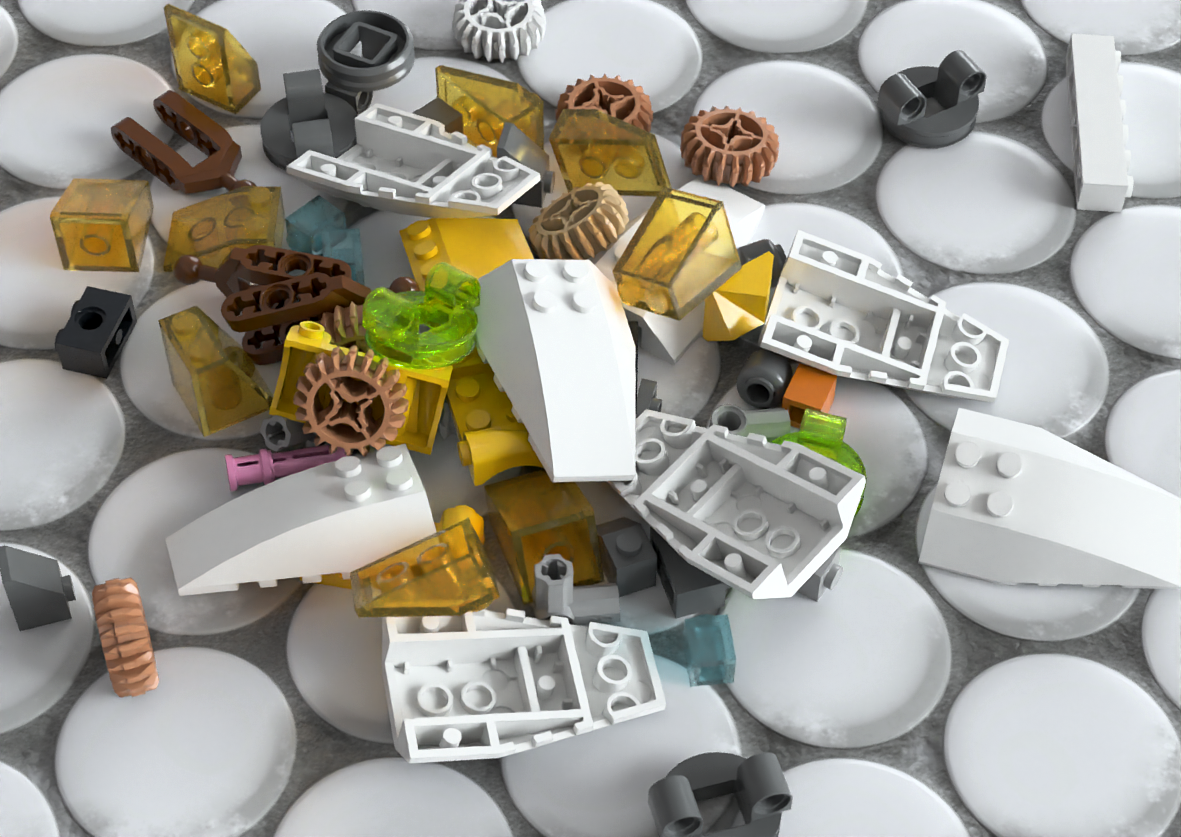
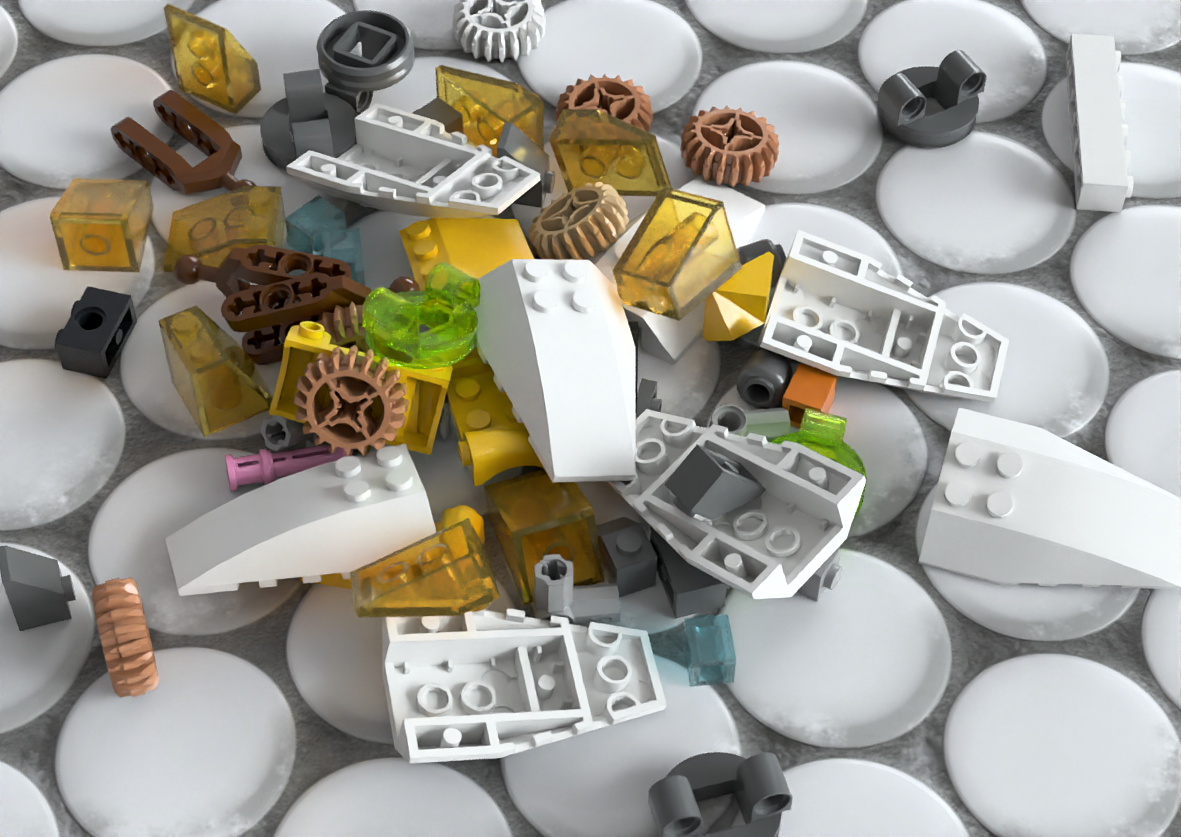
(711, 484): none -> dark grey slope

